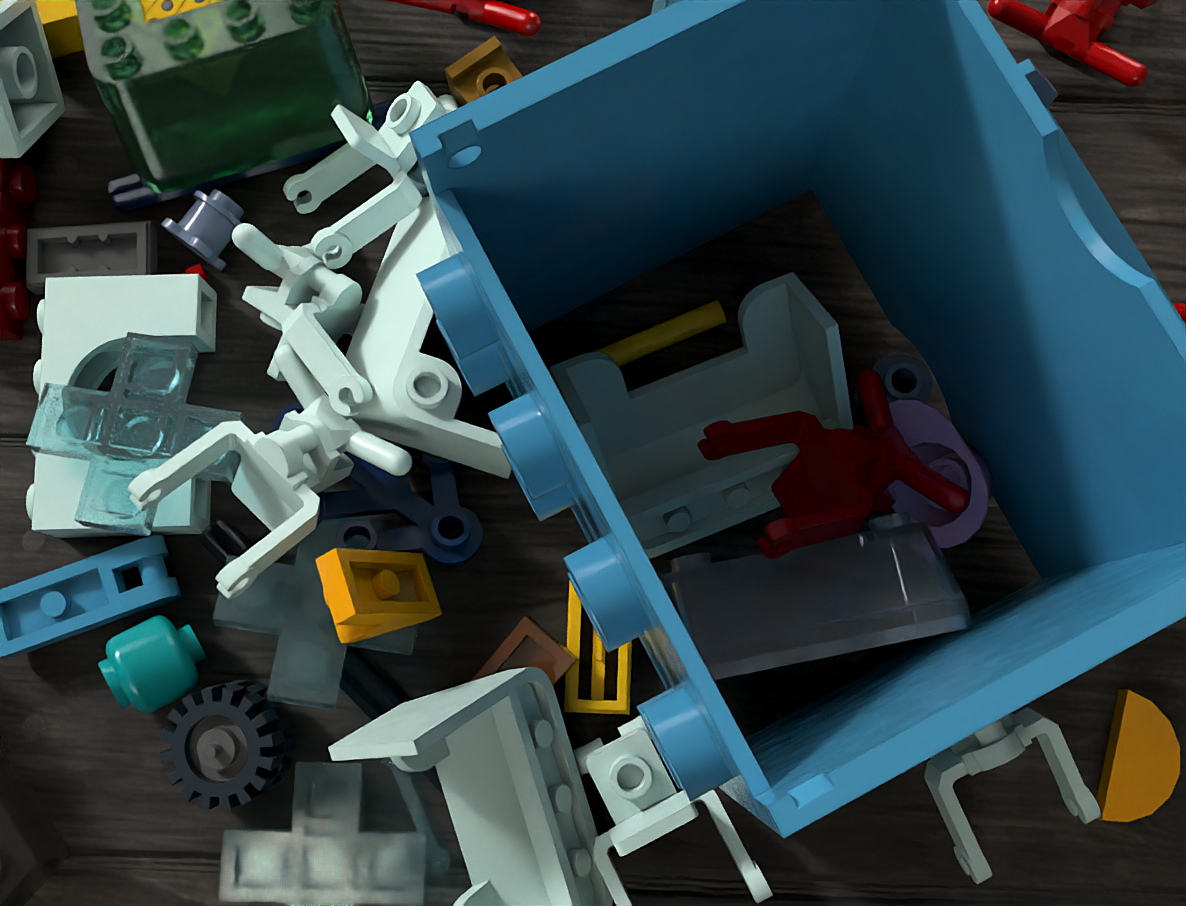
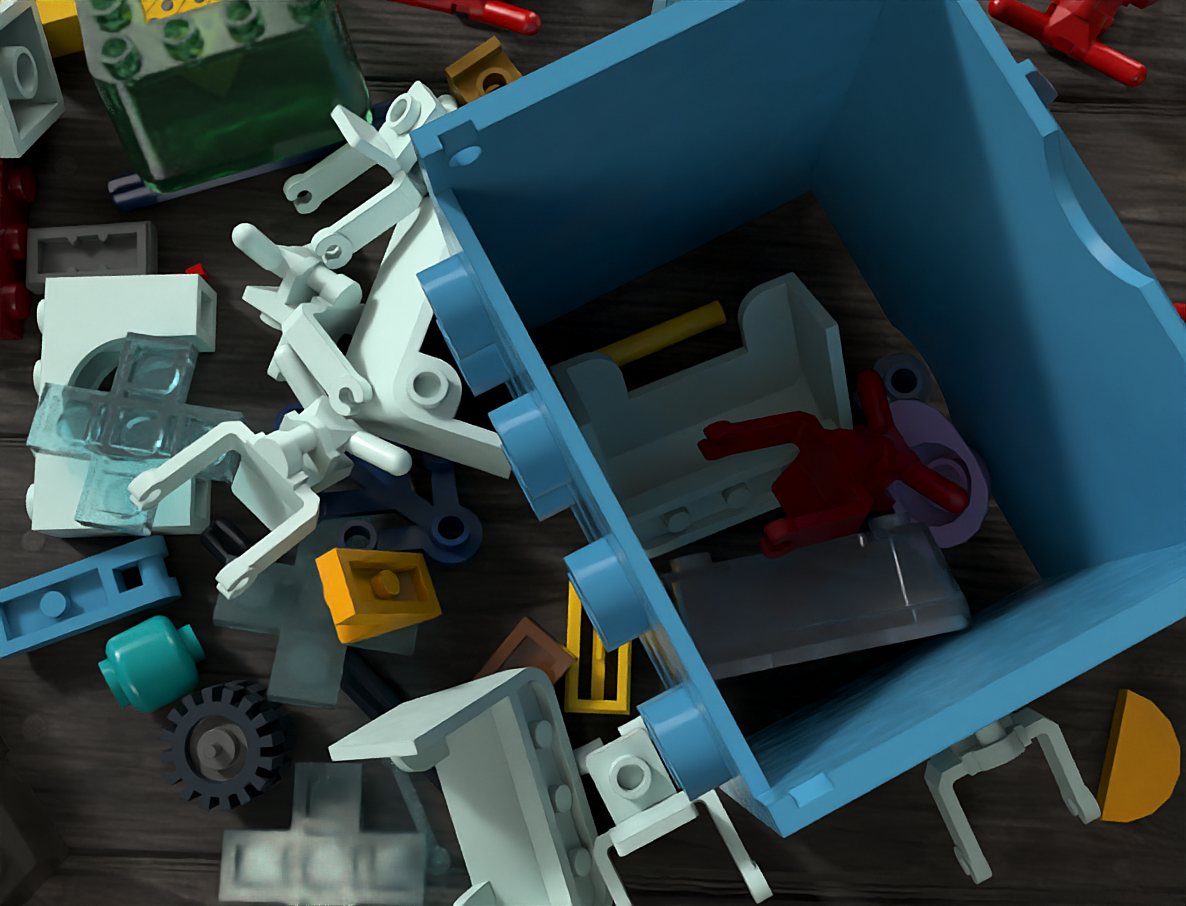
(207, 226): sand blue brick -> none

